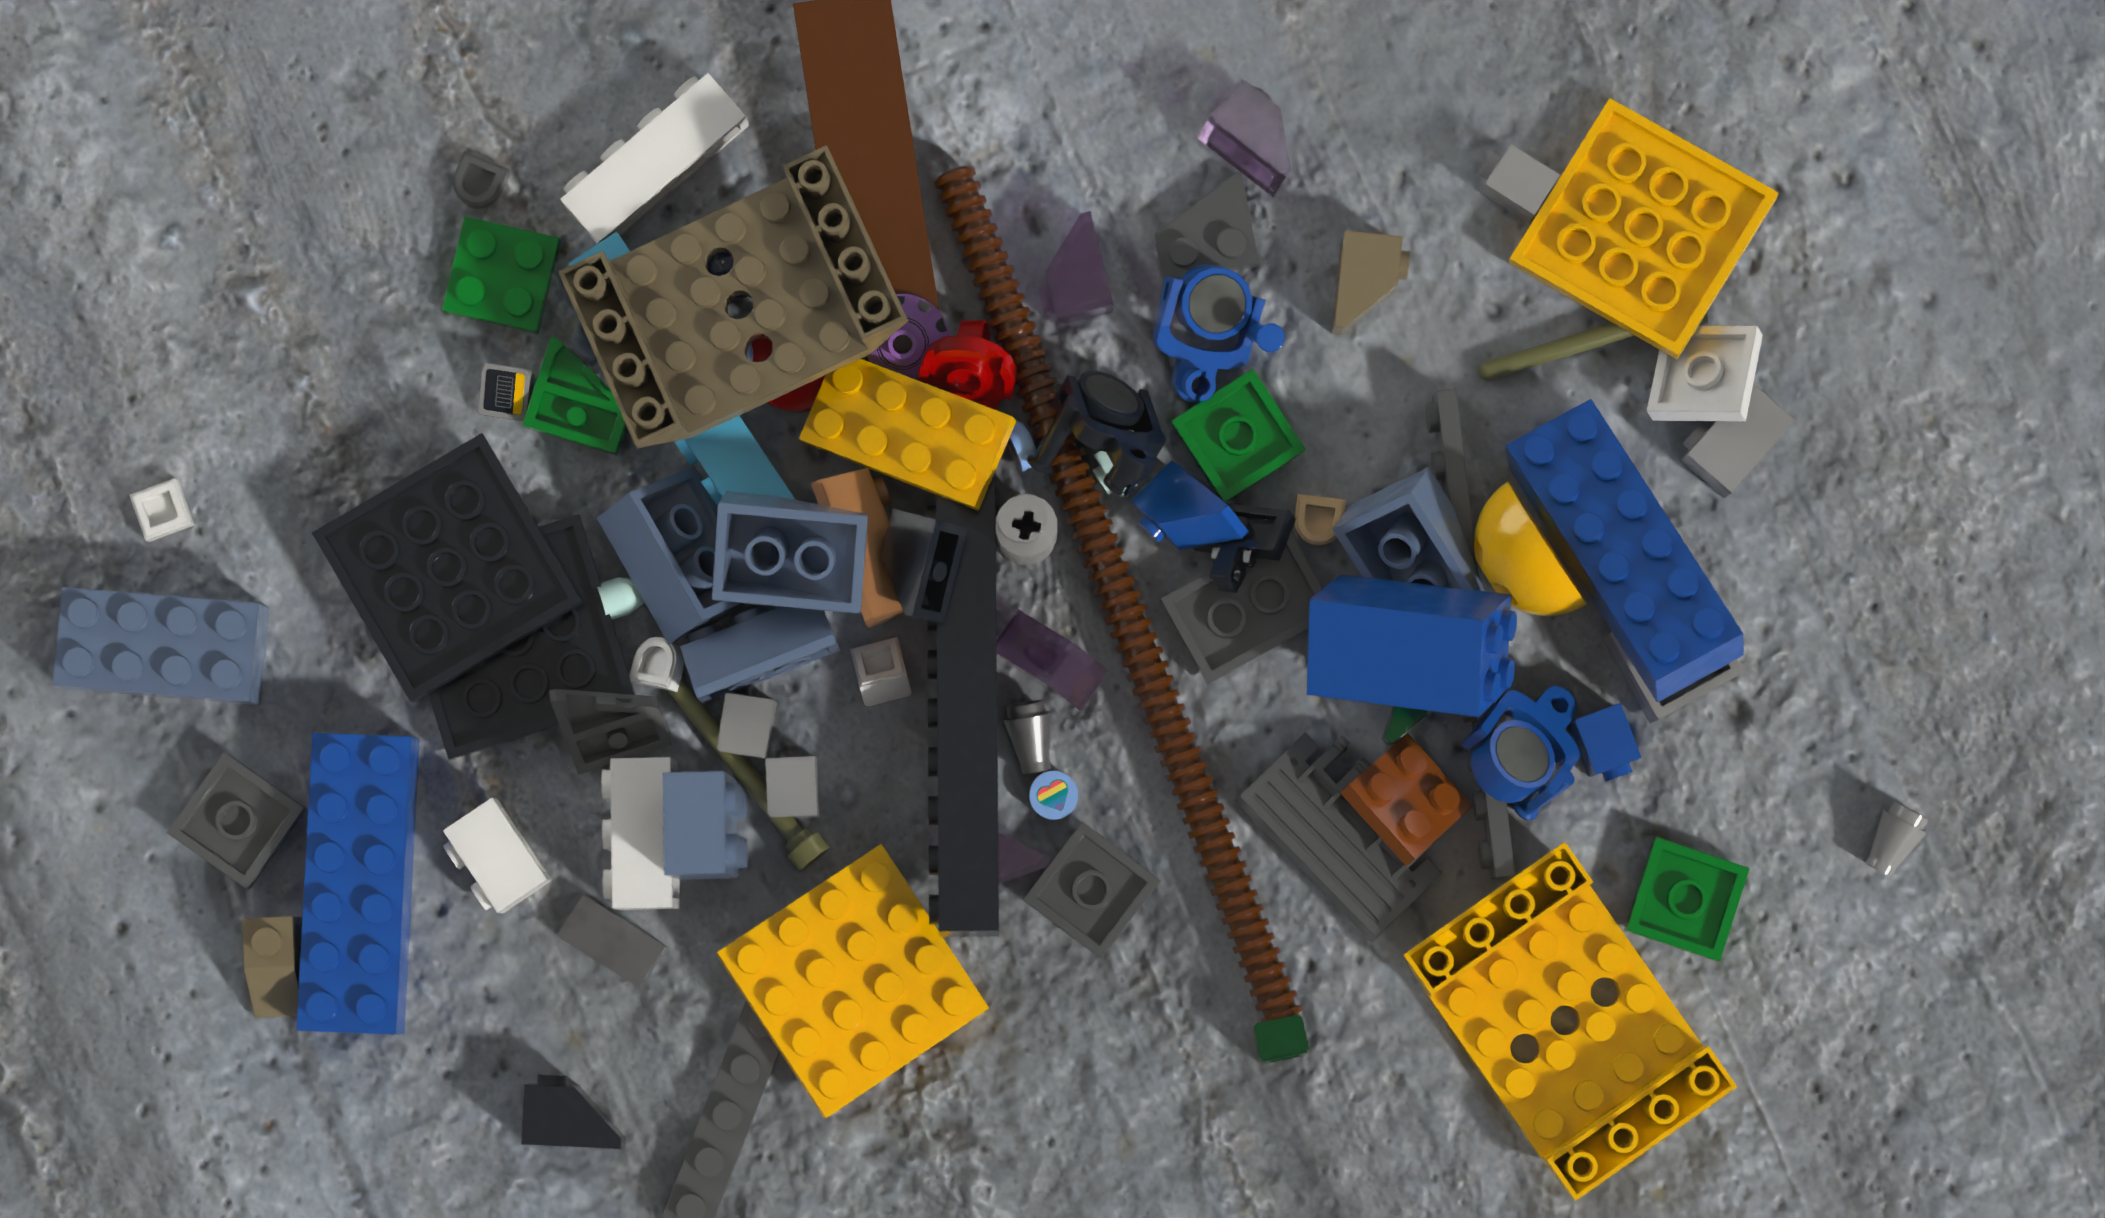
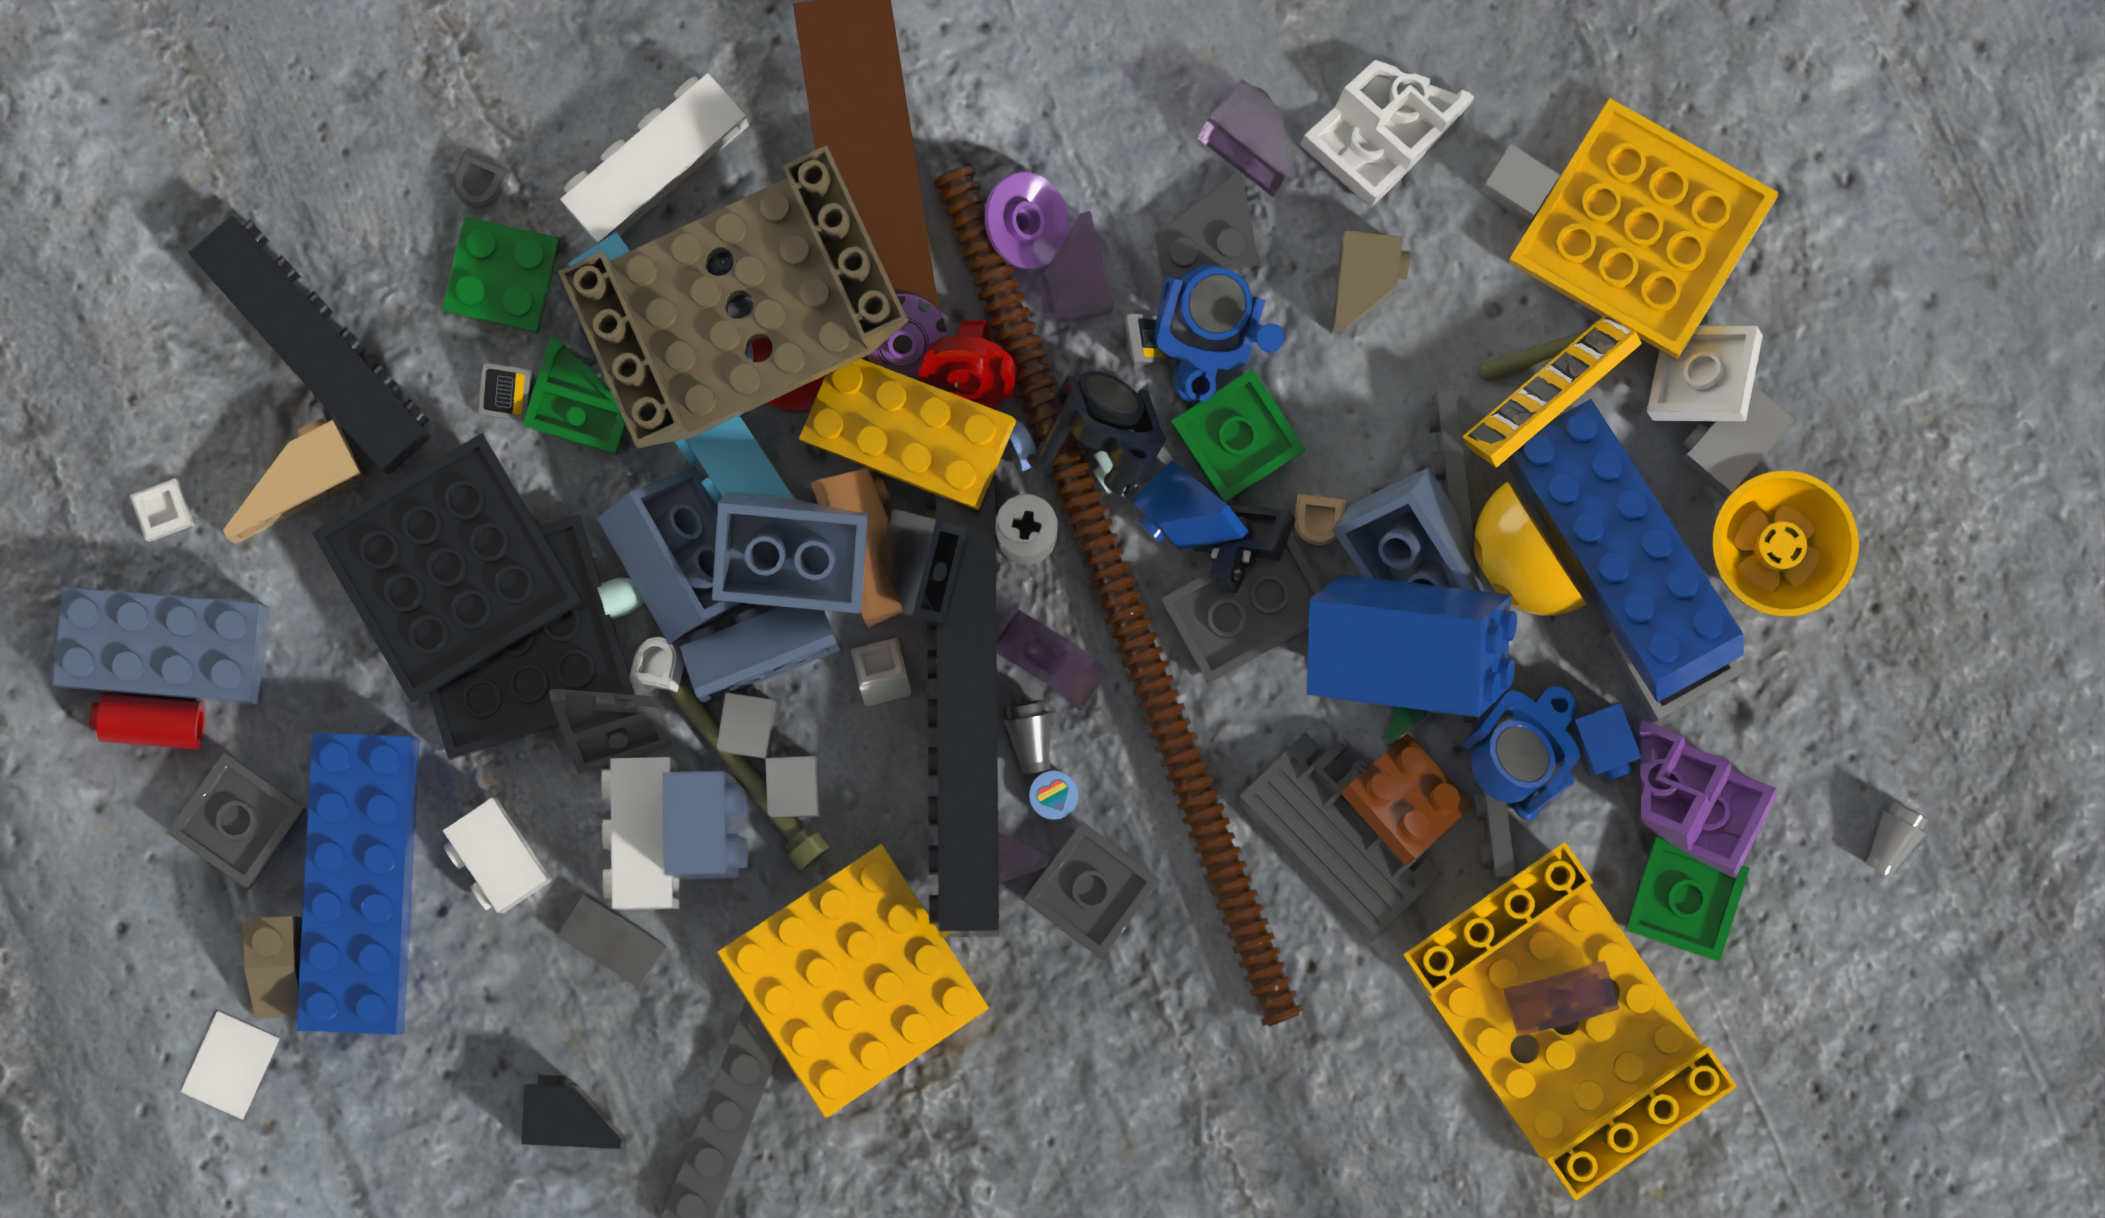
(148, 721): none -> red brick
(230, 1065): none -> white sticker
(301, 476): none -> tan slope
(310, 344): none -> black brick
(1041, 218): none -> medium lavender dish
(1140, 346): none -> light grey slope
(1280, 1039): dark green slope -> none
(1382, 128): none -> white slope
(1551, 390): none -> yellow tile
(1561, 998): none -> slope
(1699, 800): none -> medium lavender slope
(1811, 538): none -> yellow piece

